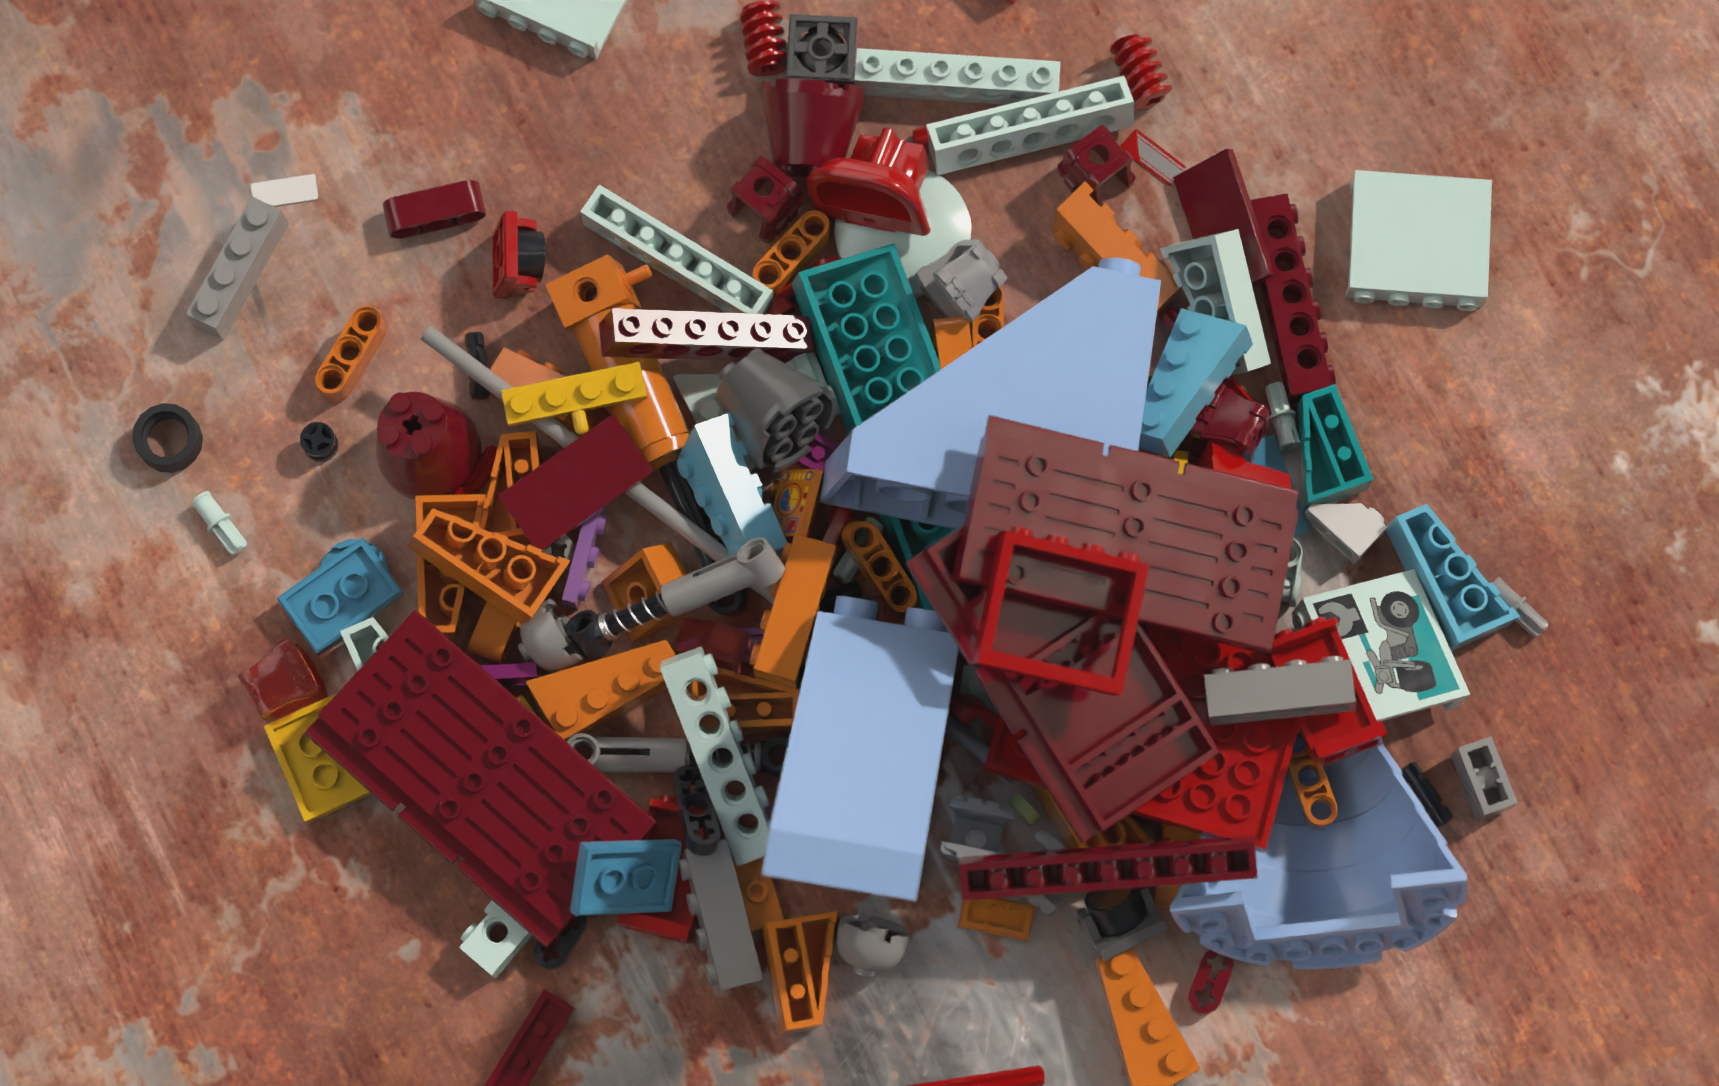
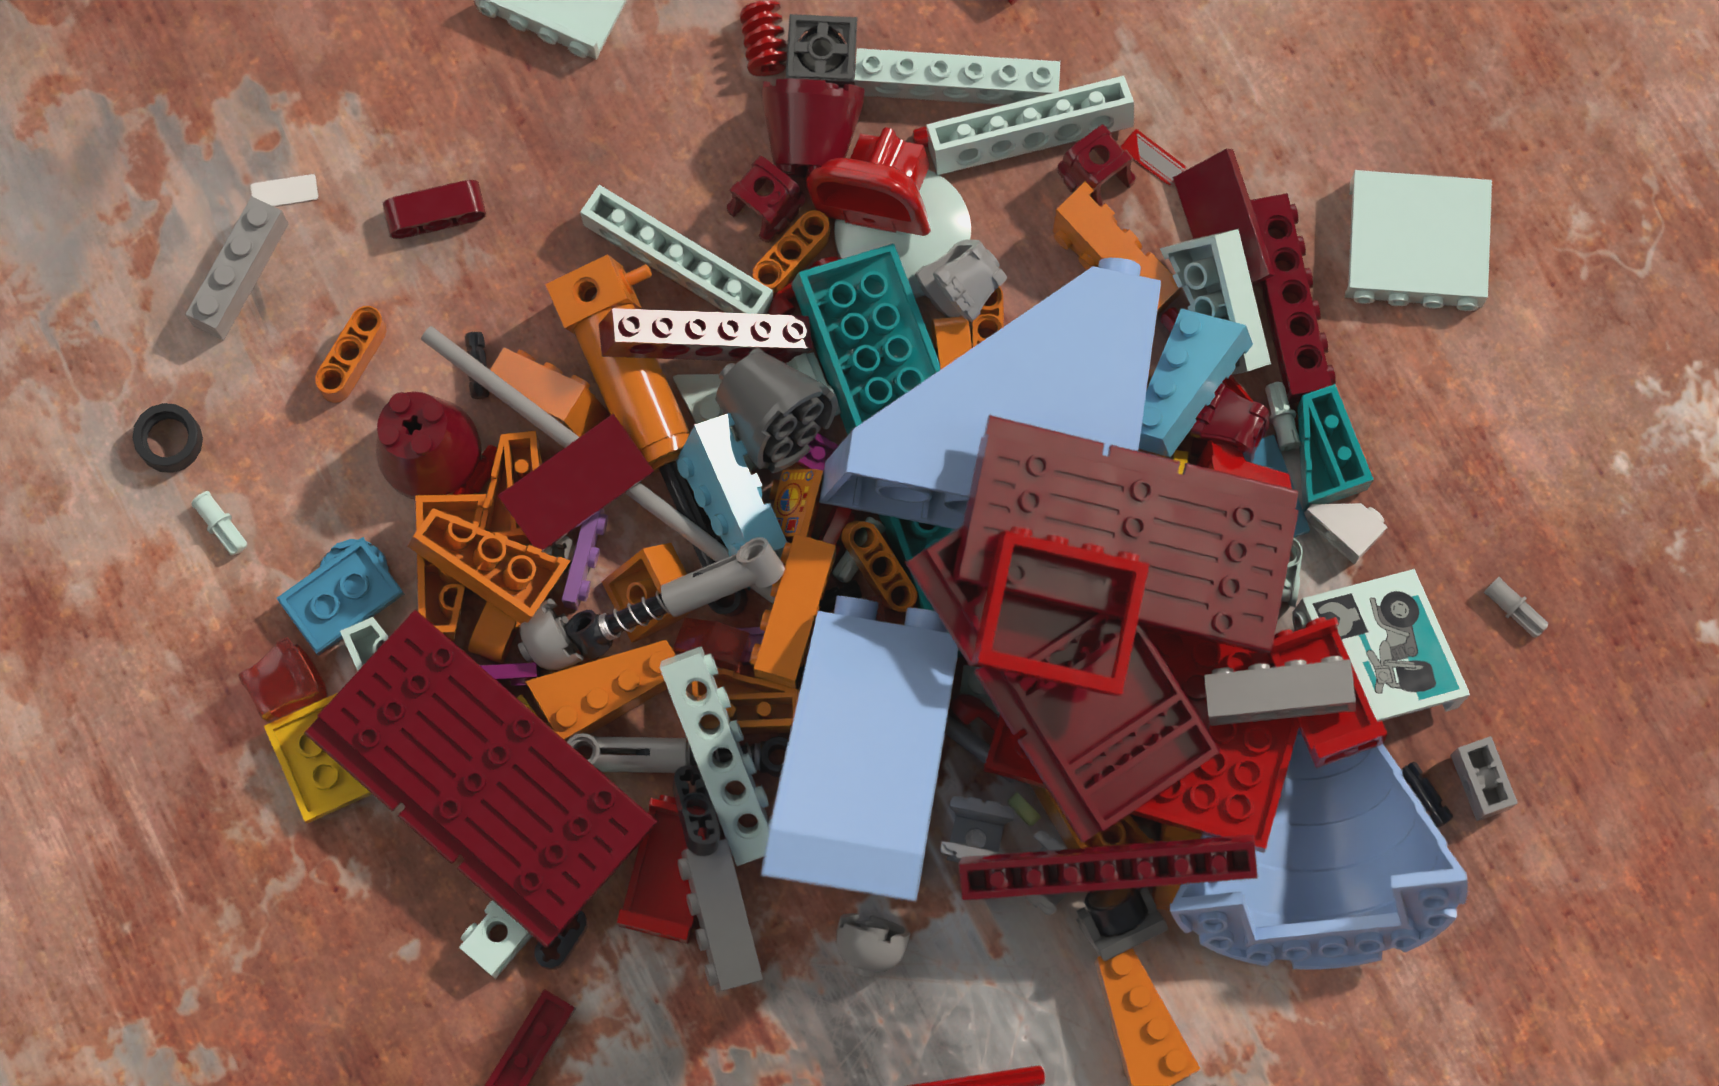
(315, 435): black wheel -> none
(516, 255): red piece -> none
(574, 395): yellow plate -> none
(625, 877): dark azure tile -> none
(758, 894): orange plate -> none
(798, 968): orange wedge -> none
(997, 918): orange plate -> none
(1140, 71): red piece -> none
(1218, 984): dark red beam -> none
(1318, 793): orange beam -> none
(1456, 590): medium azure wedge -> none

